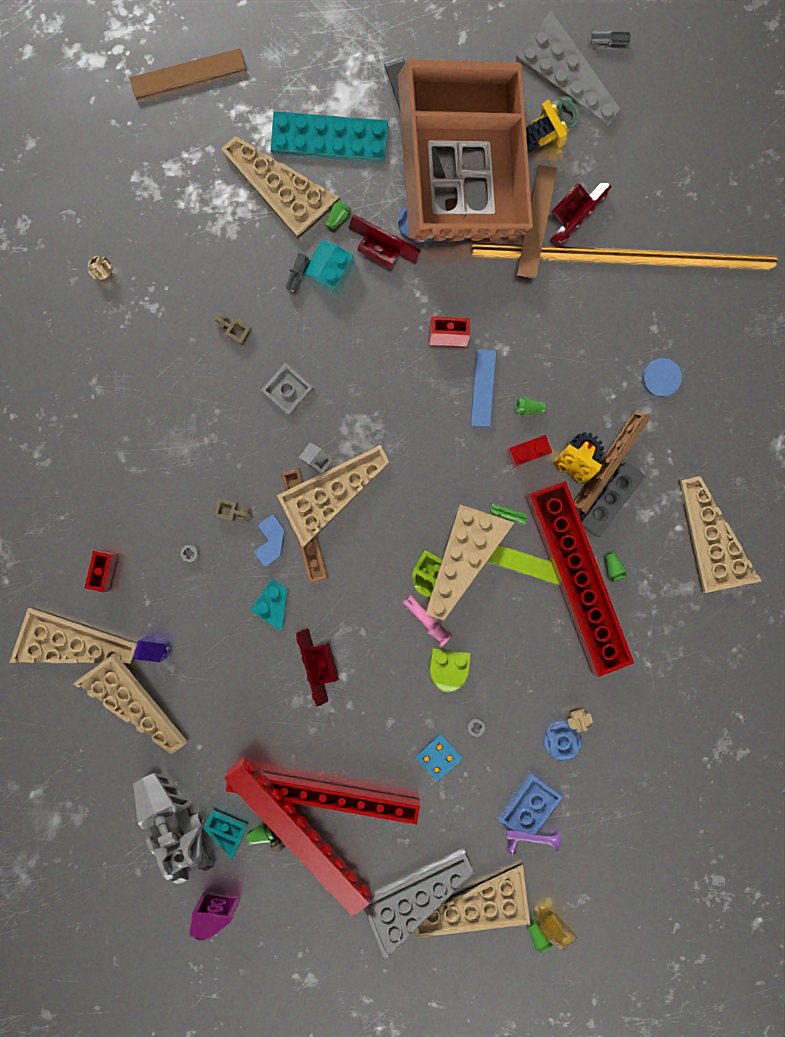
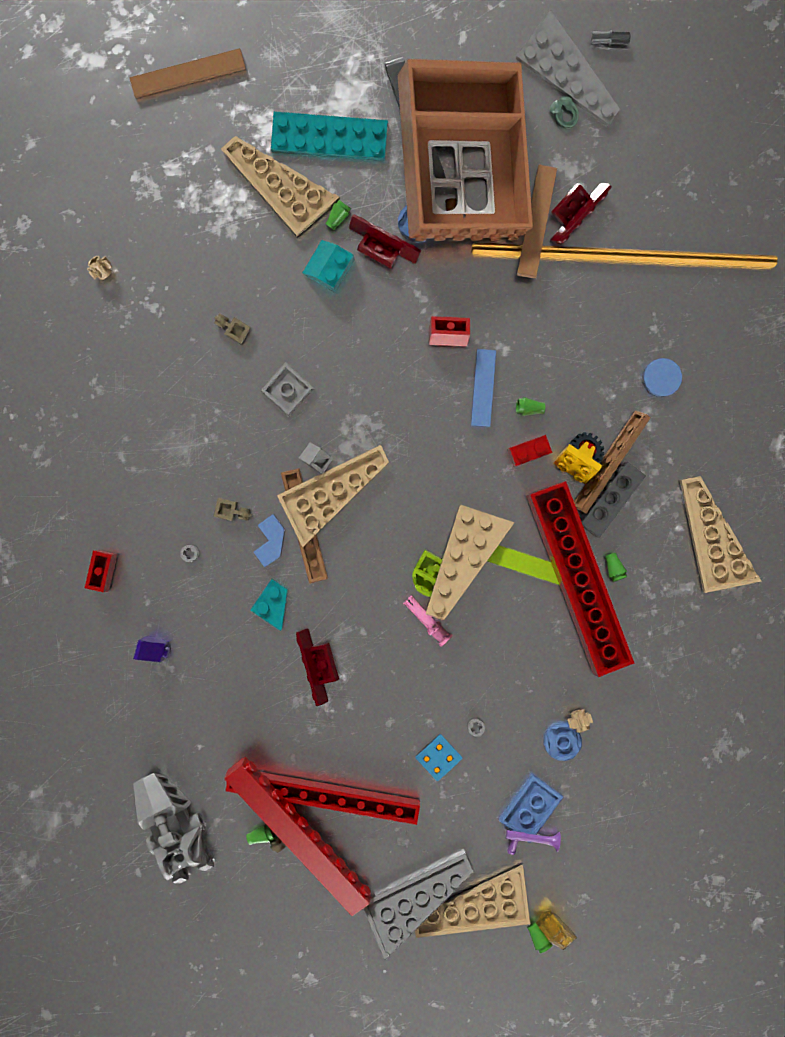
(62, 641): tan wing -> none
(127, 699): tan wing -> none
(212, 915): magenta slope -> none
(225, 831): teal wing -> none
(296, 272): dark grey axle -> none
(449, 669): lime slope -> none
(509, 514): bright green axle -> none
(546, 128): plate -> none

